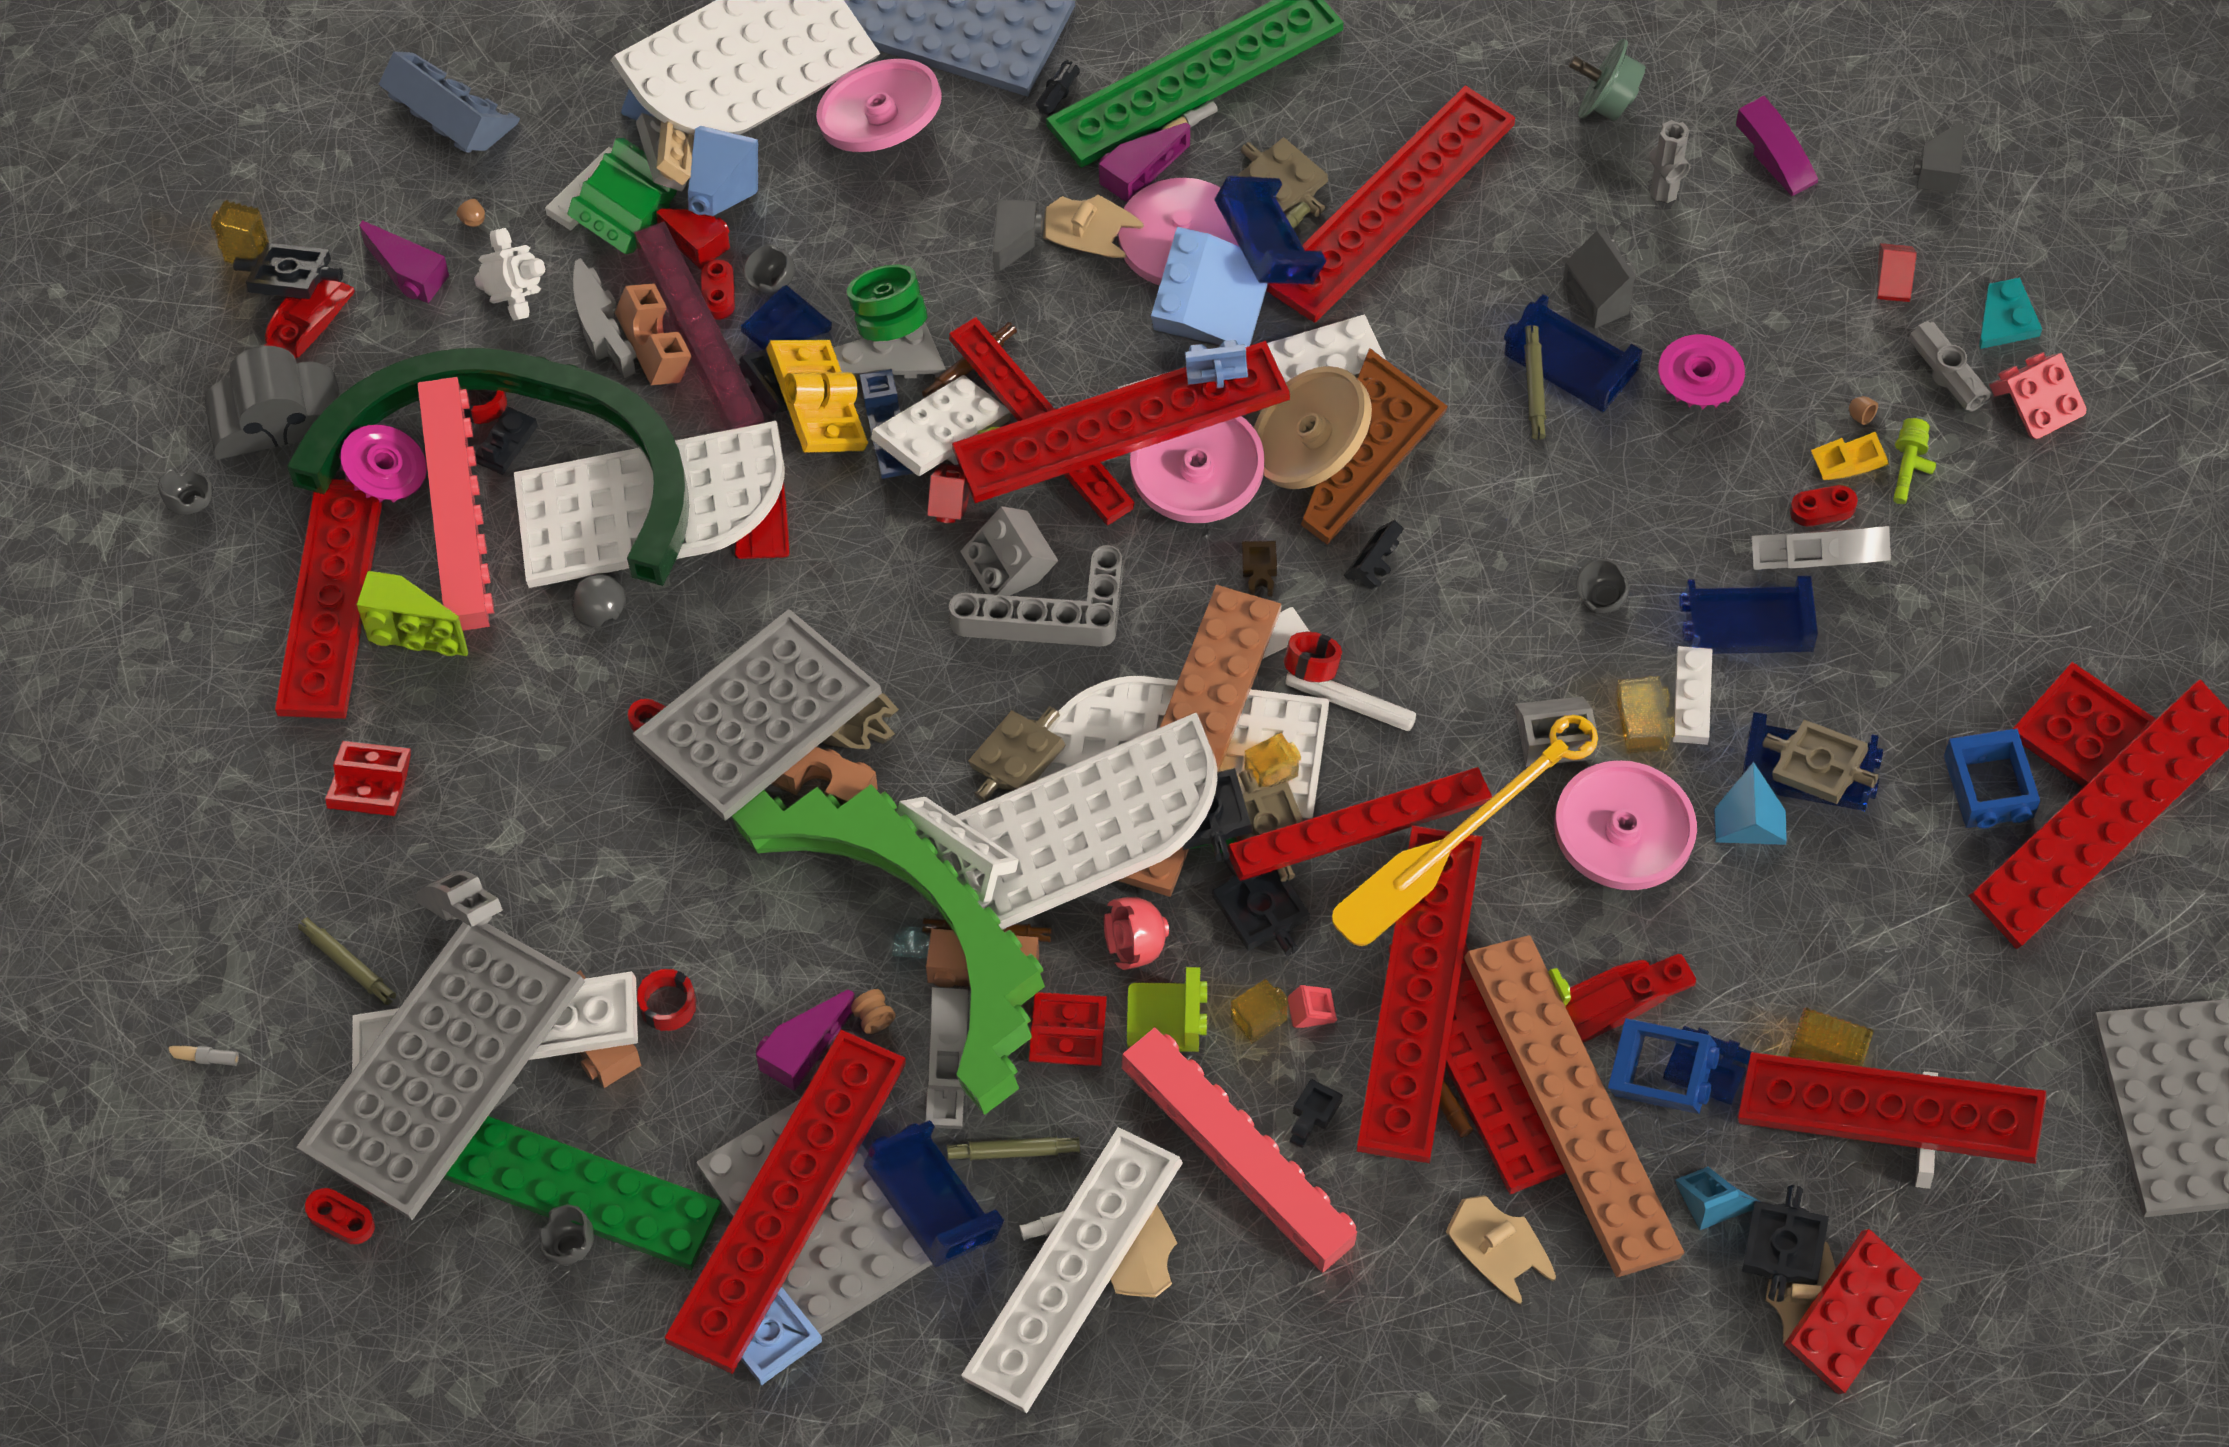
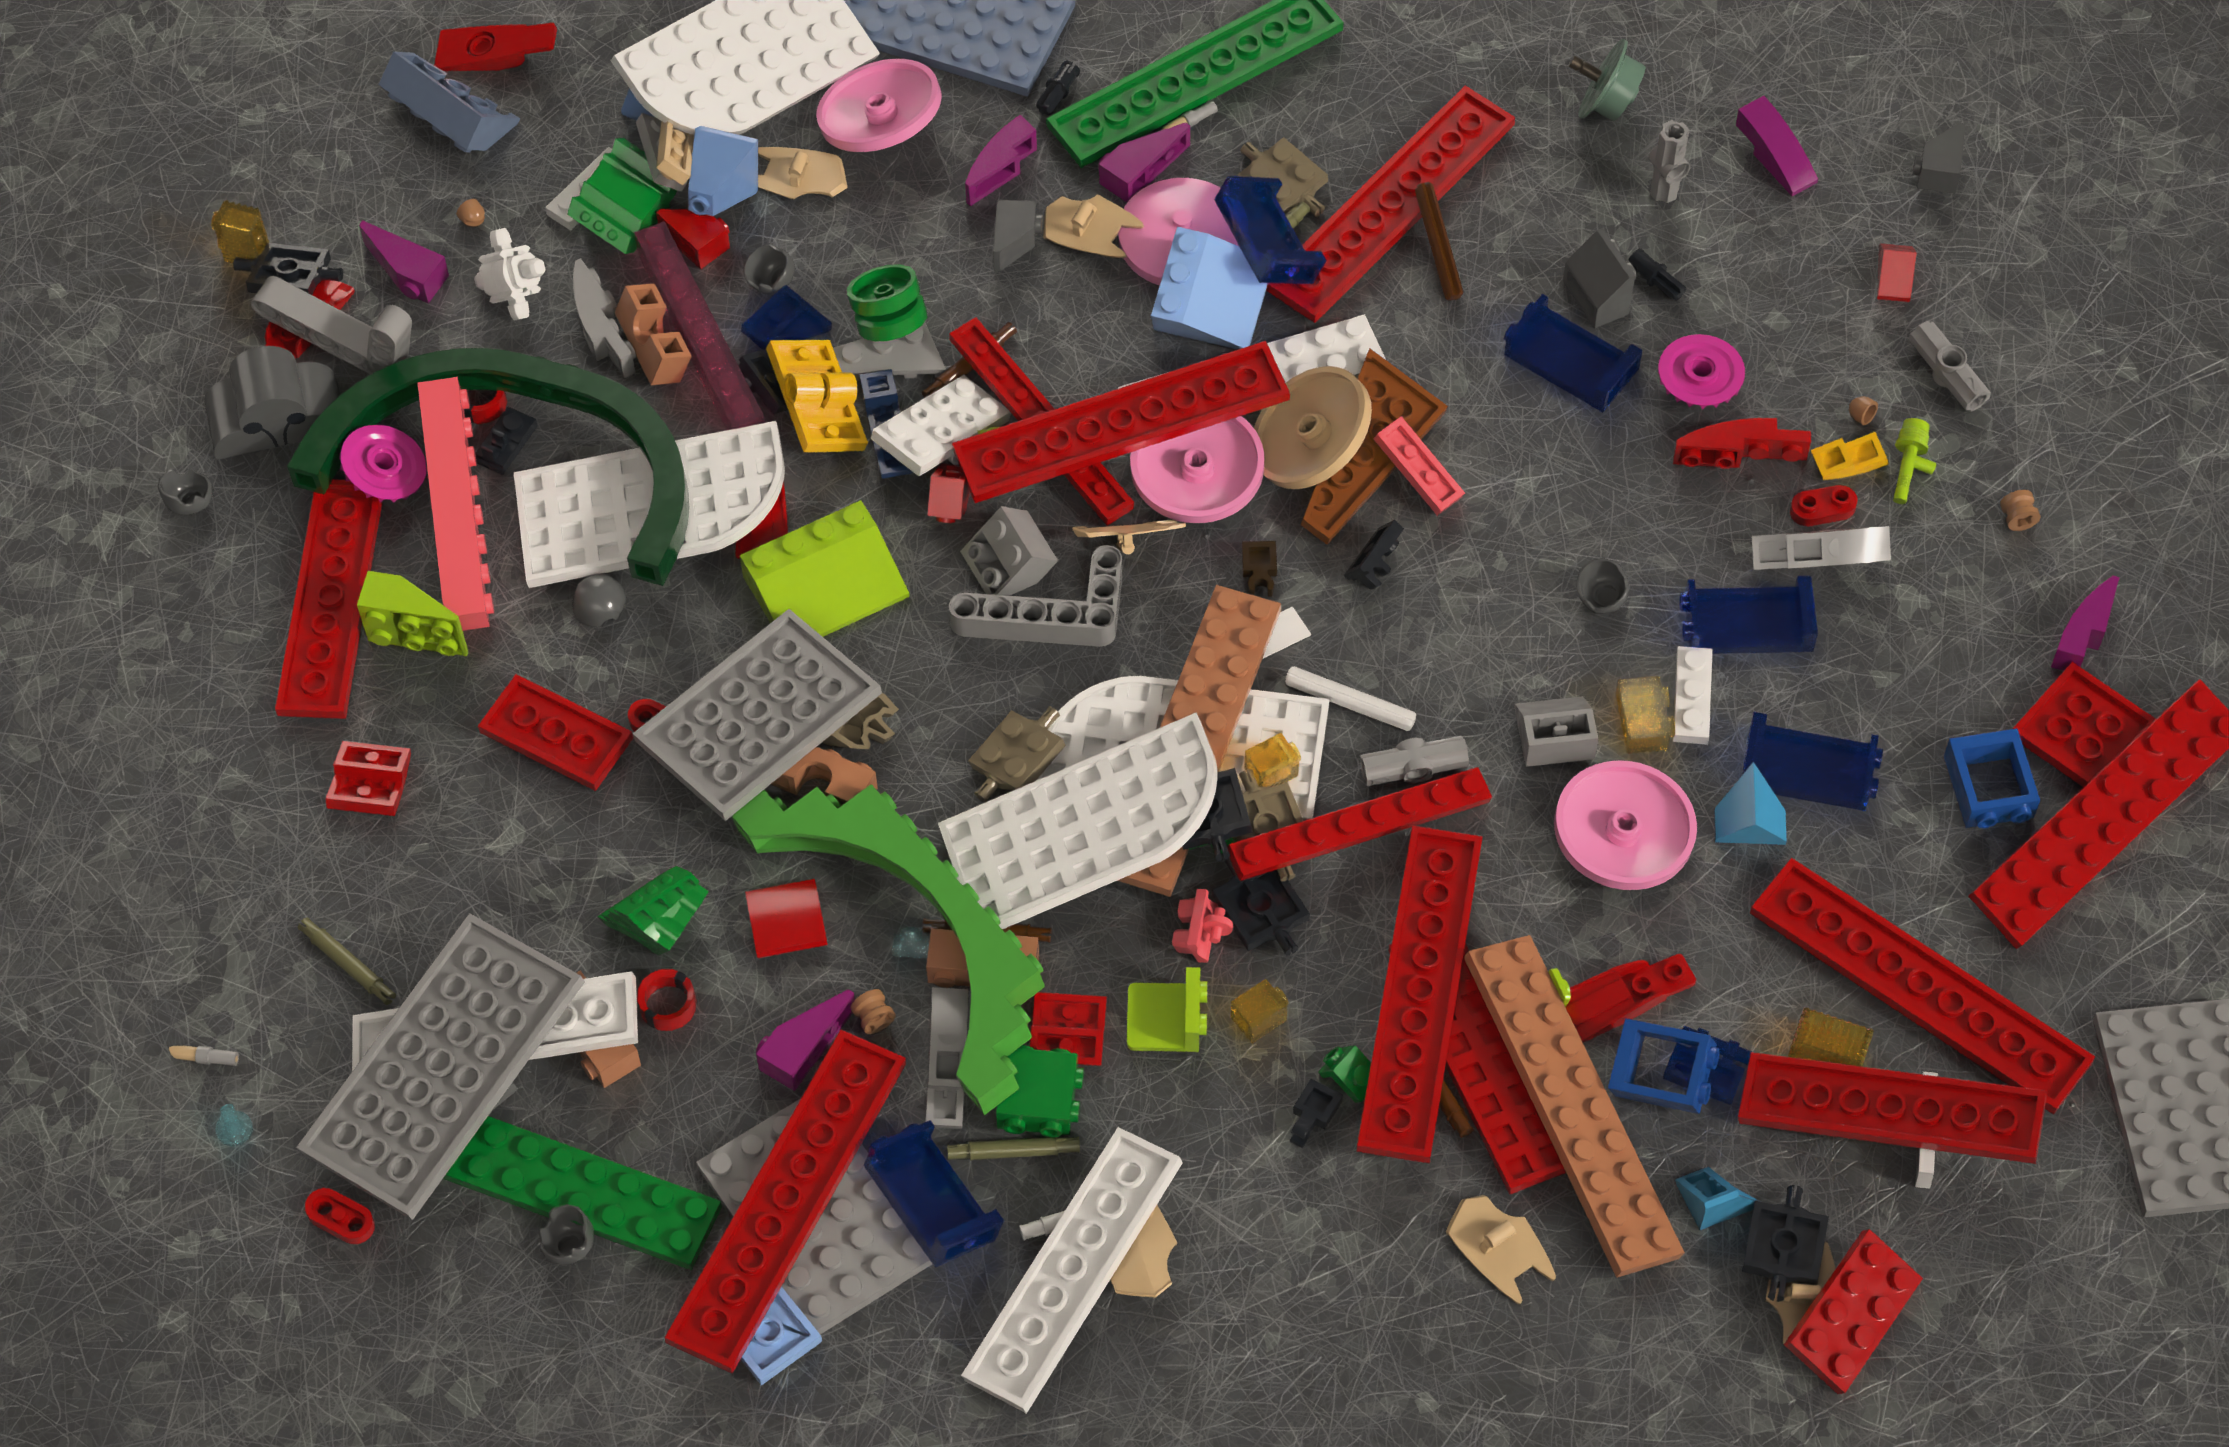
(233, 1126): none -> clear light blue plate
(333, 329): none -> light grey beam
(459, 897): light grey slope -> none
(492, 46): none -> red piece
(555, 732): none -> red plate
(658, 910): none -> green slope
(718, 286): red plate -> none
(786, 918): none -> red slope
(801, 172): none -> tan shield
(826, 571): none -> lime slope
(957, 837): white fence -> none
(1000, 159): none -> magenta slope
(1044, 1094): none -> green brick
(1125, 532): none -> tan shield
(1134, 931): coral cylinder -> none
(1206, 926): none -> coral hips
(1216, 363): medium blue hips -> none
(1239, 1149): coral brick -> none
(1311, 1006): coral slope -> none
(1312, 668): red piece -> none
(1349, 1070): none -> green bracket
(1414, 760): none -> light grey piece
(1417, 870): yellow piece -> none
(1419, 466): none -> coral plate
(1439, 241): none -> reddish brown axle
(1535, 382): olive piece -> none
(1656, 274): none -> black axle
(1729, 441): none -> red slope
(1820, 761): dark tan plate -> none
(1921, 984): none -> red plate
(2008, 315): teal wing -> none
(2020, 510): none -> medium nougat wheel
(2042, 393): coral bracket -> none
(2086, 625): none -> magenta slope

